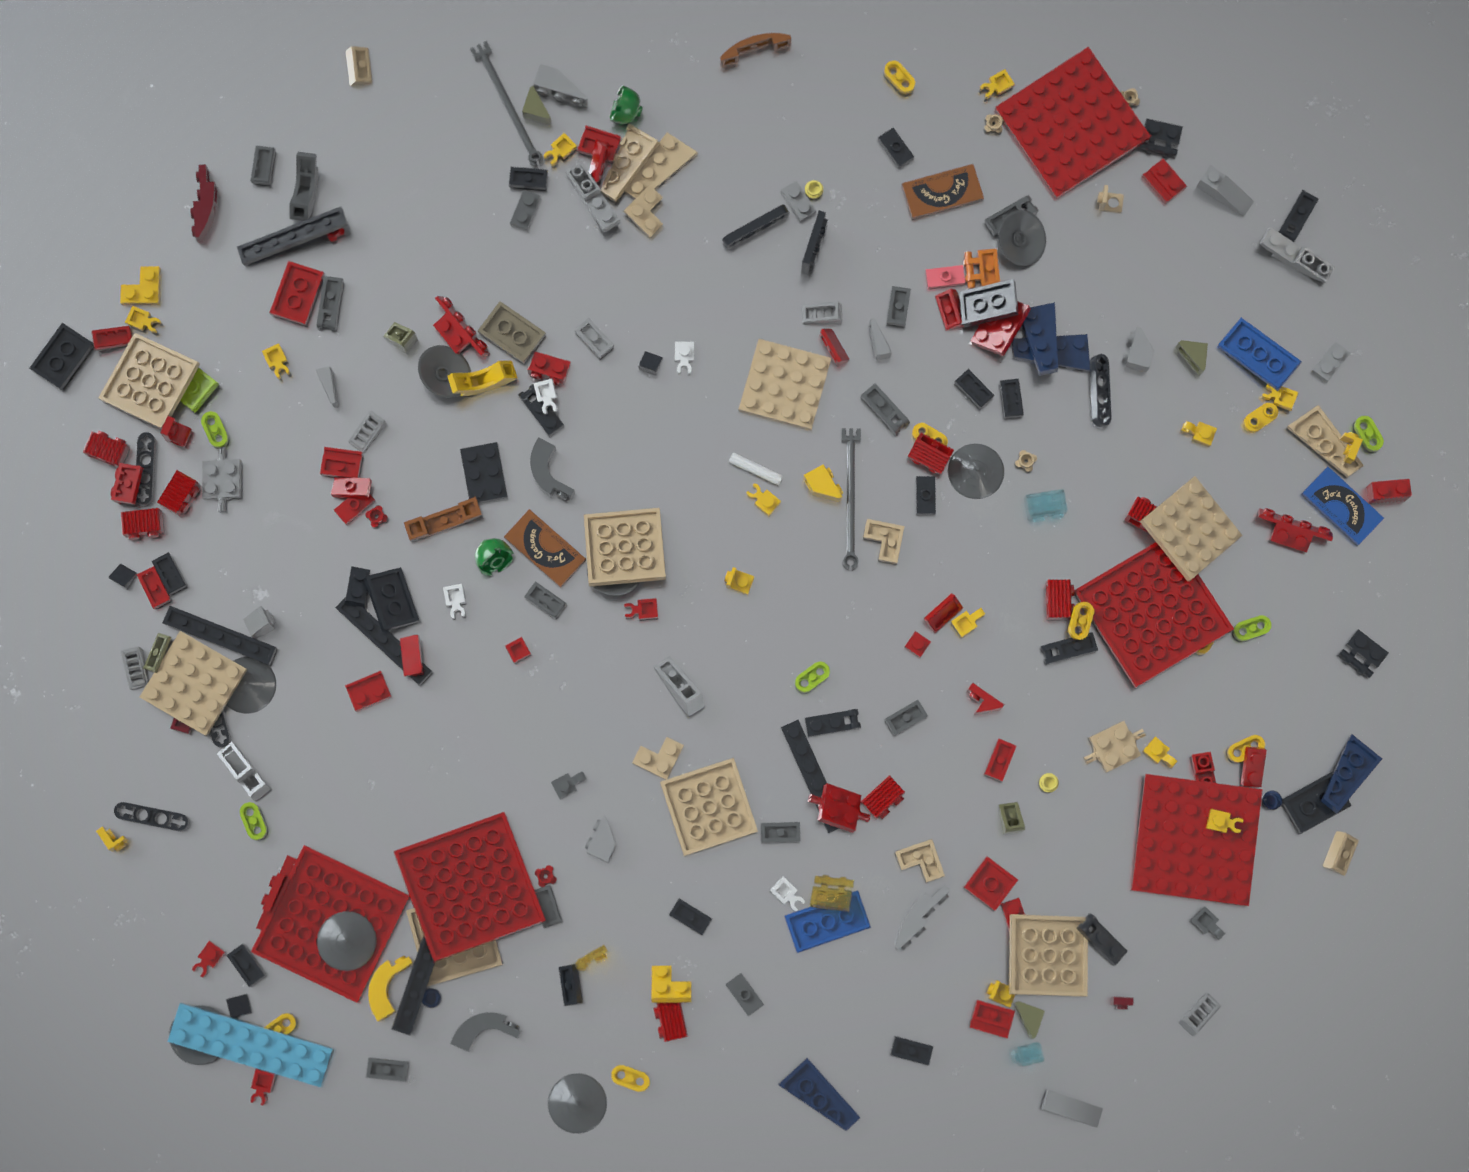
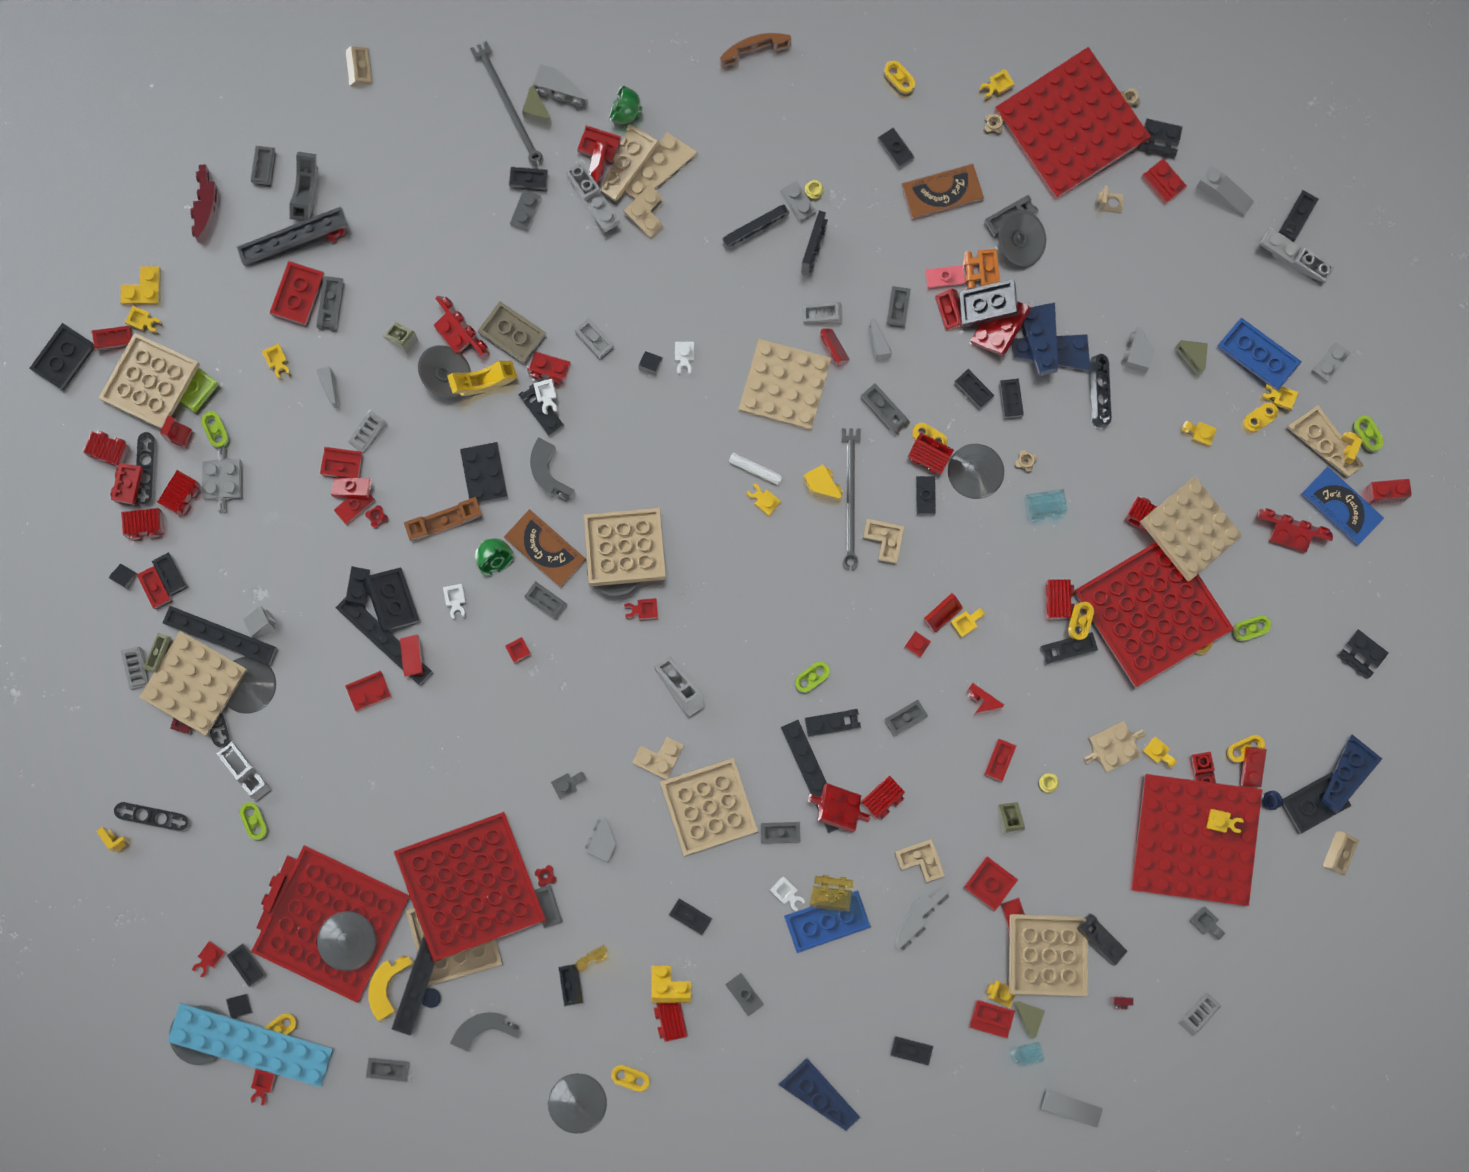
(561, 147): yellow plate -> none
(739, 581): yellow bracket -> none

